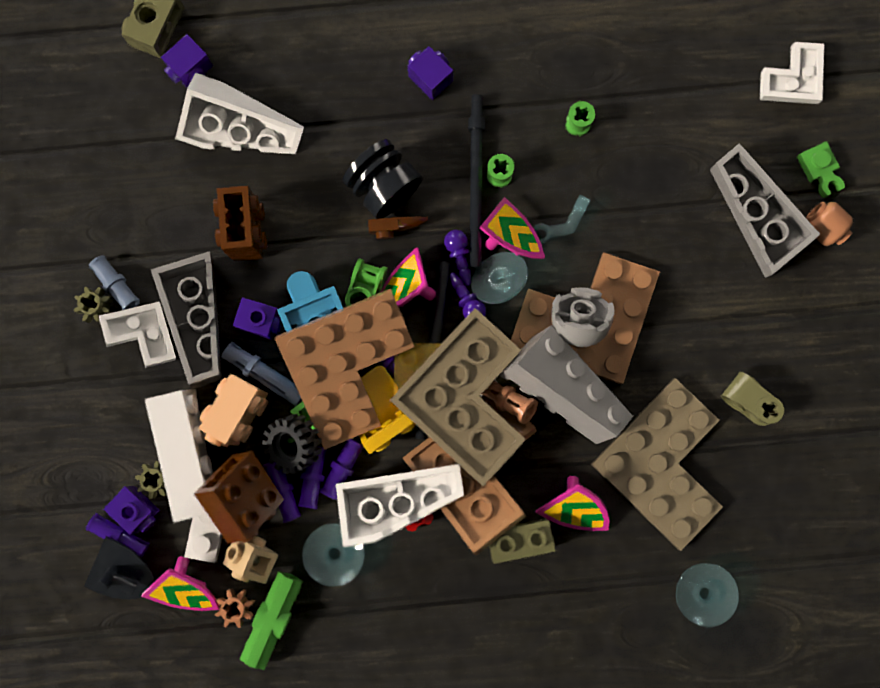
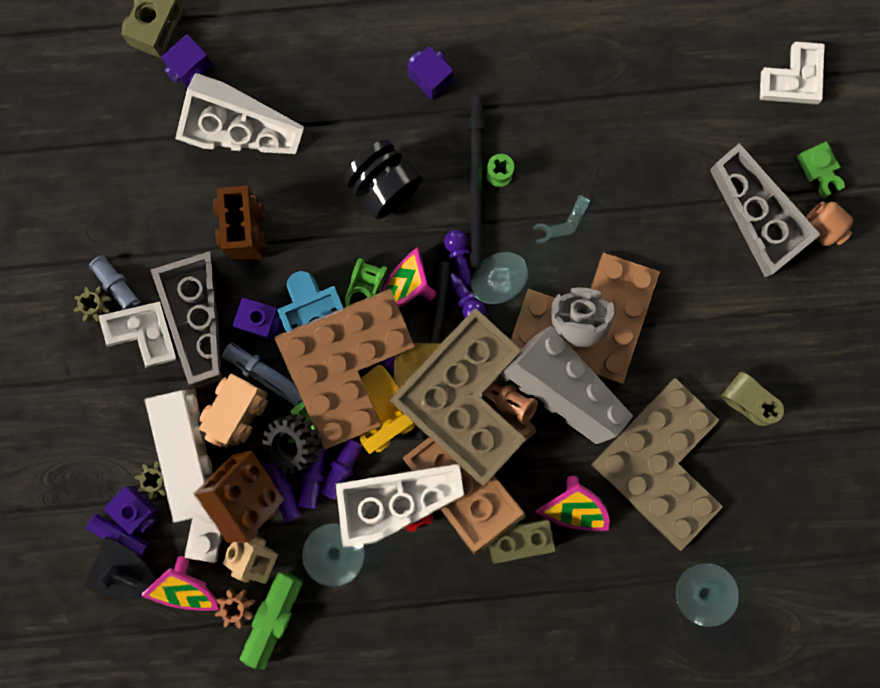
(386, 227): reddish brown plate -> none
(512, 231): shield -> none
(579, 110): bright green bush -> none

